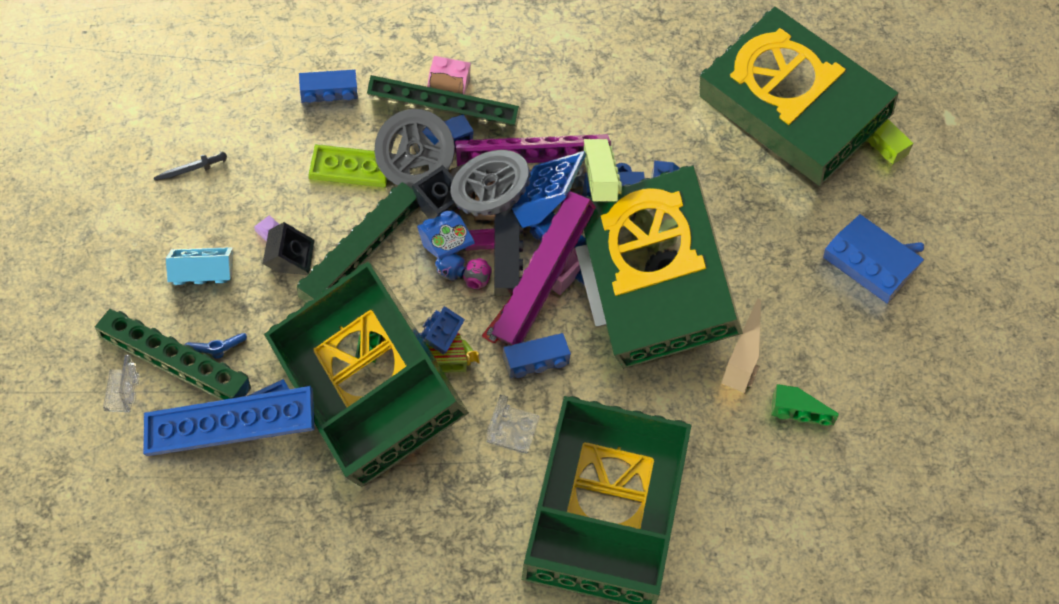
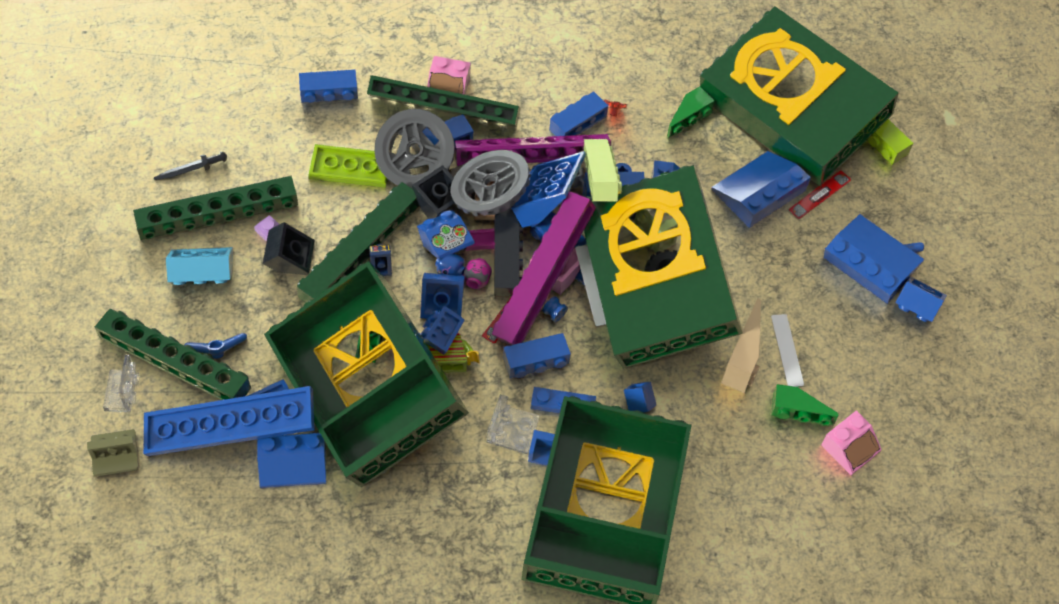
(113, 452): none -> olive bracket
(224, 201): none -> dark green brick
(291, 460): none -> blue slope
(381, 258): none -> dark blue slope
(441, 291): none -> blue slope
(540, 447): none -> blue panel
(551, 400): none -> blue plate
(555, 309): none -> blue wheel
(579, 116): none -> blue brick
(615, 106): none -> clear red plant
(640, 397): none -> blue panel
(692, 108): none -> green slope
(762, 187): none -> blue slope
(787, 350): none -> white sticker
(819, 194): none -> sticker
(852, 443): none -> bright pink slope
(920, 299): none -> blue slope

